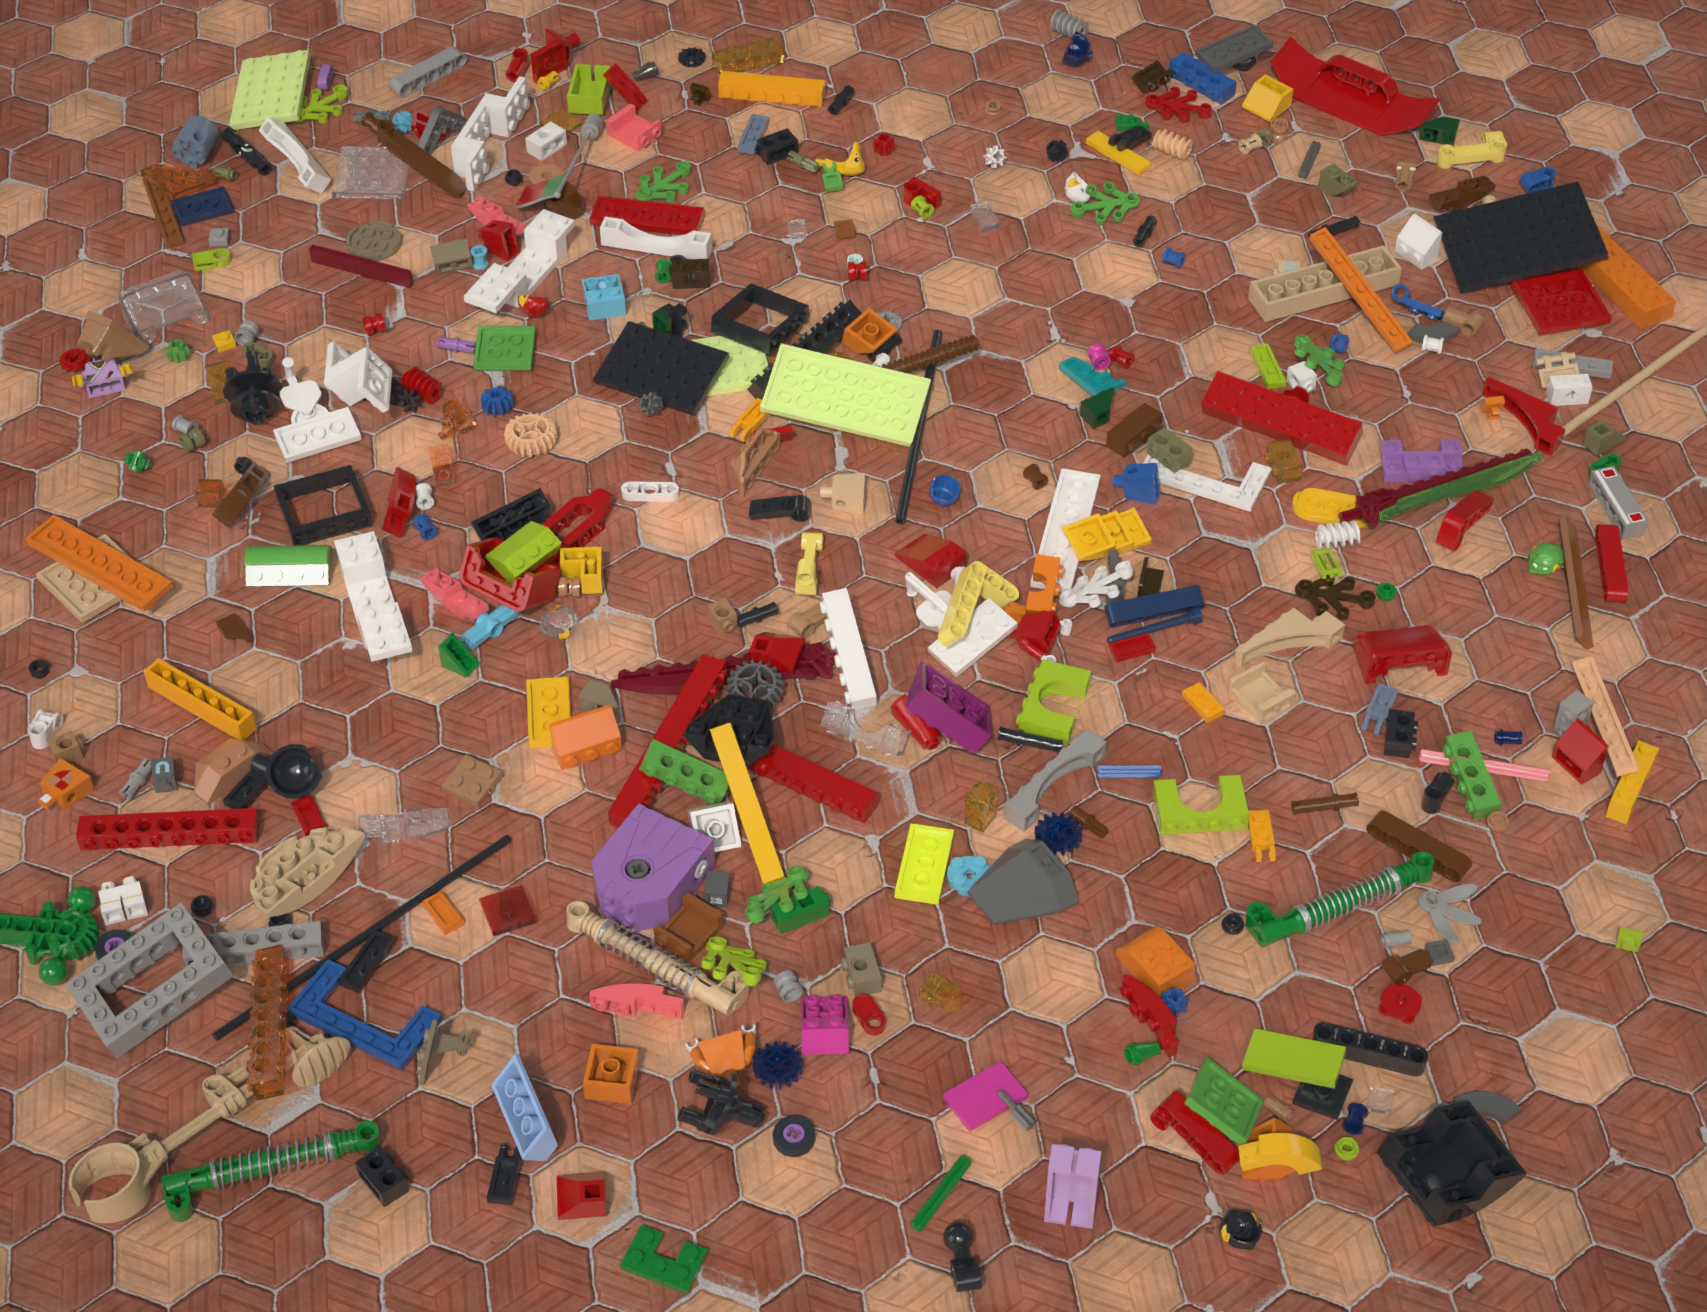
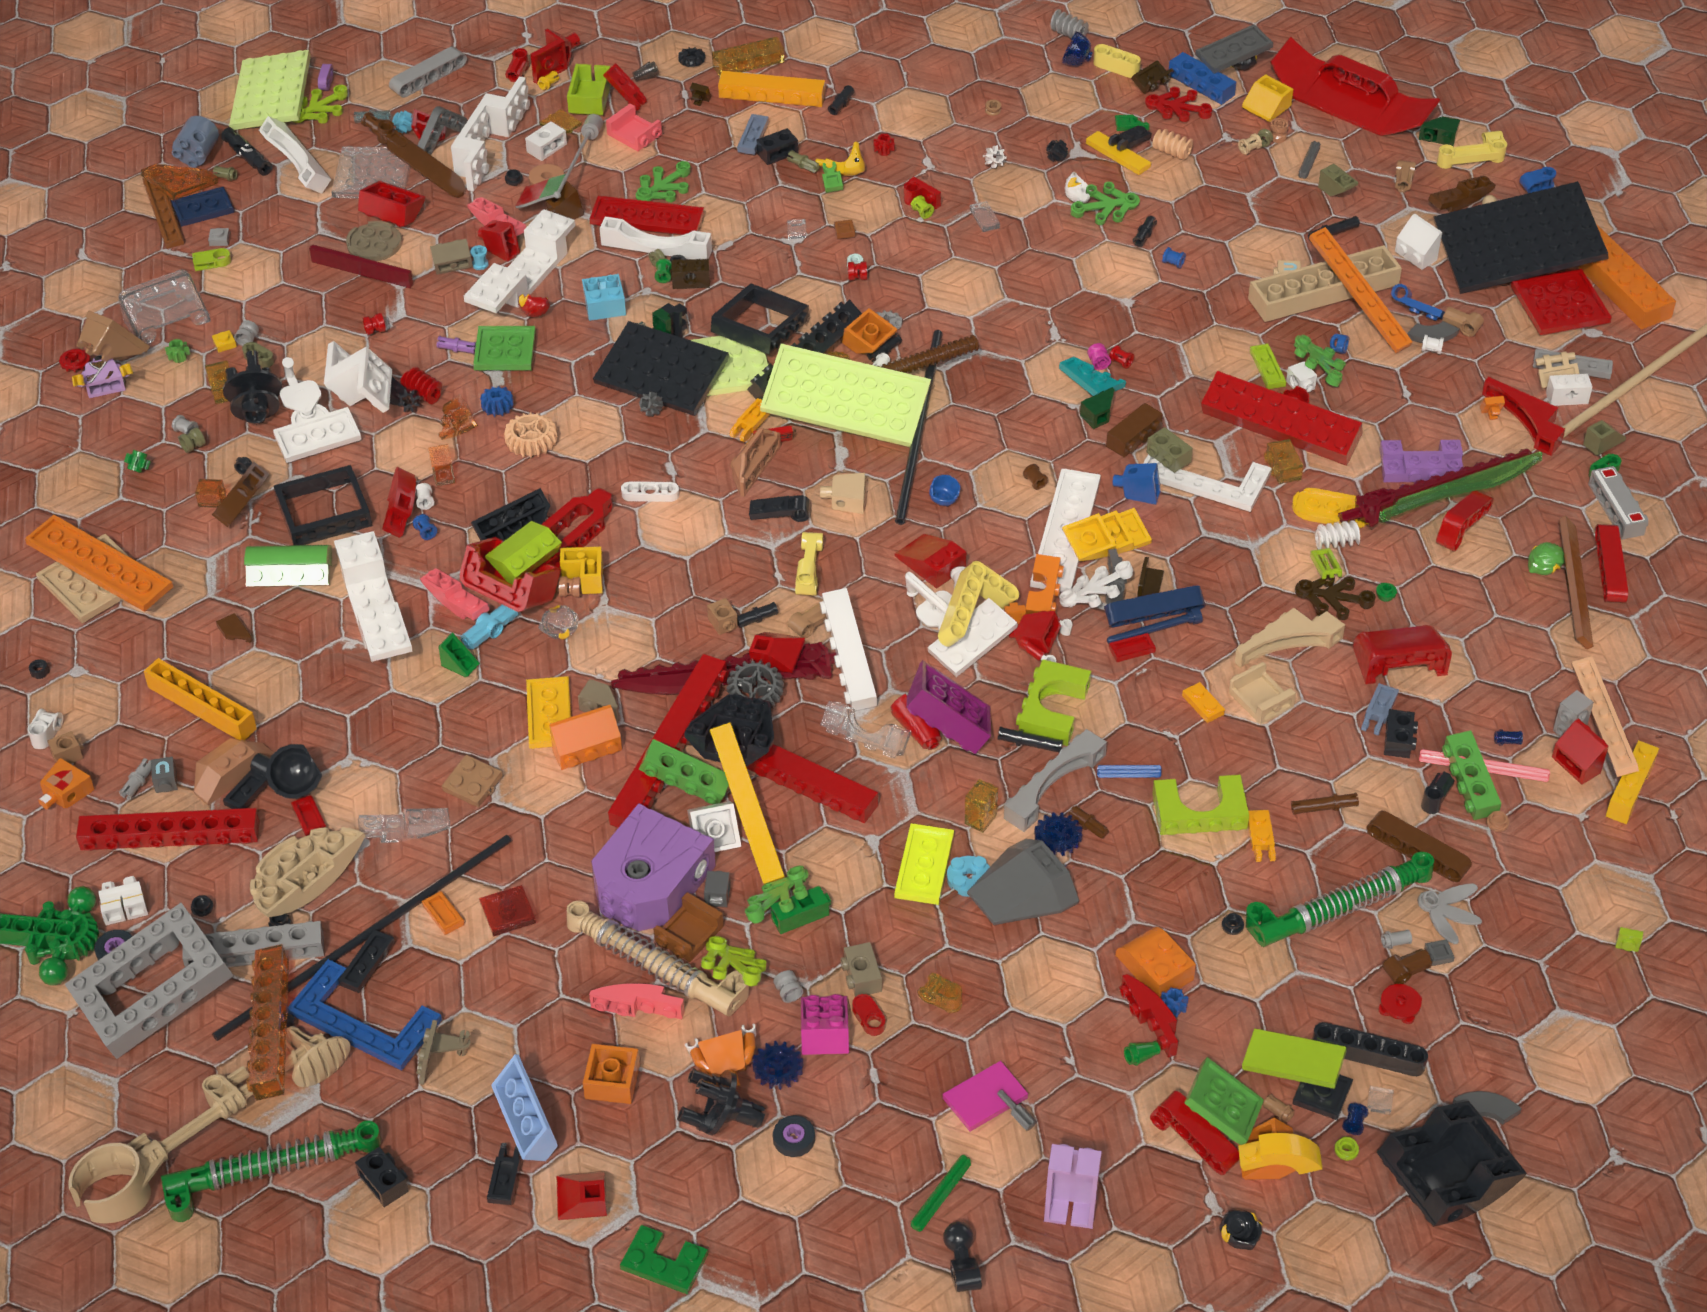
(390, 203): none -> red slope
(655, 256): none -> olive bush
(1116, 60): none -> light yellow beam

